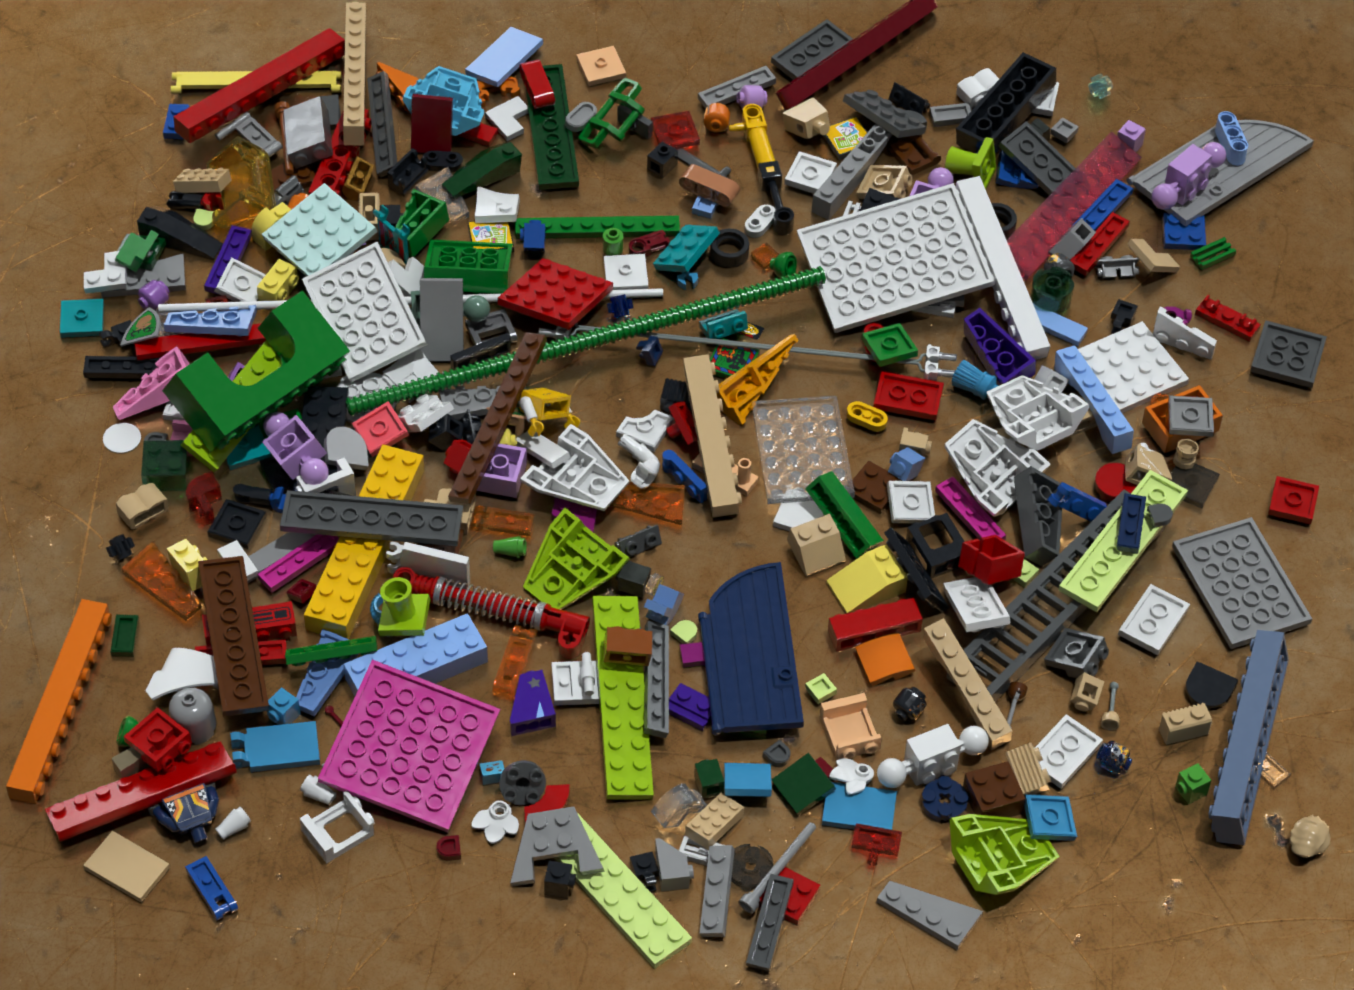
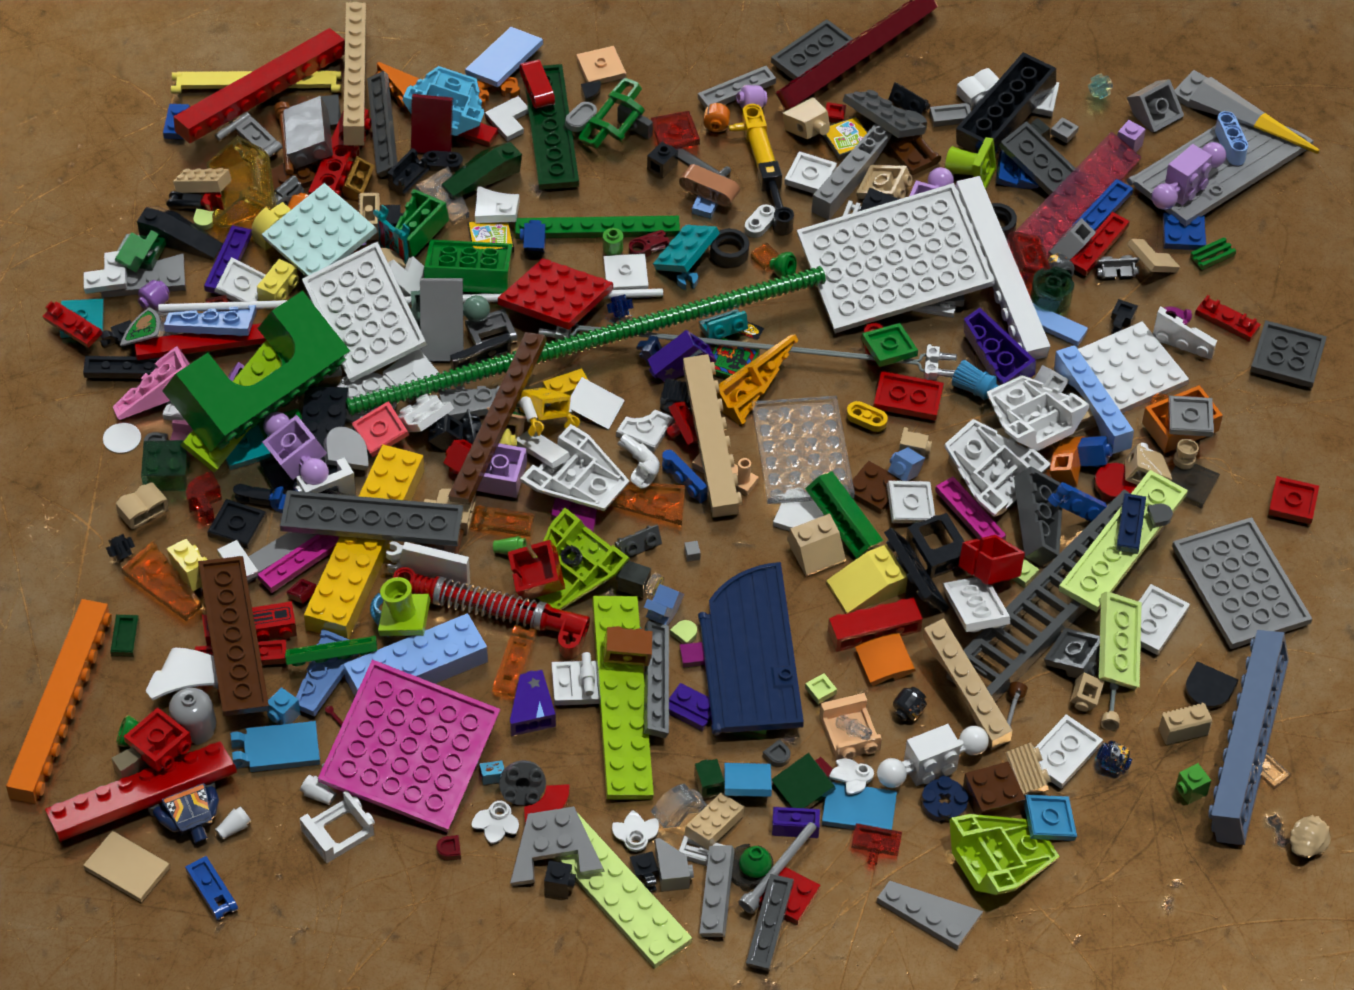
(71, 324): none -> red plate
(538, 574): none -> red piece
(565, 383): none -> yellow plate
(568, 550): none -> black bush
(590, 90): none -> black tile
(595, 403): none -> white sticker
(635, 829): none -> white plate
(669, 359): none -> dark purple slope
(692, 550): none -> light grey piece
(755, 861): none -> green brick
(792, 821): none -> dark purple slope
(836, 112): none -> red tile
(853, 727): none -> clear axle
(1028, 252): none -> clear red plate
(1066, 461): none -> orange slope
(1094, 451): none -> blue brick
(1120, 640): none -> yellowish green plate
(1156, 105): none -> light grey slope
(1213, 97): none -> light grey plate

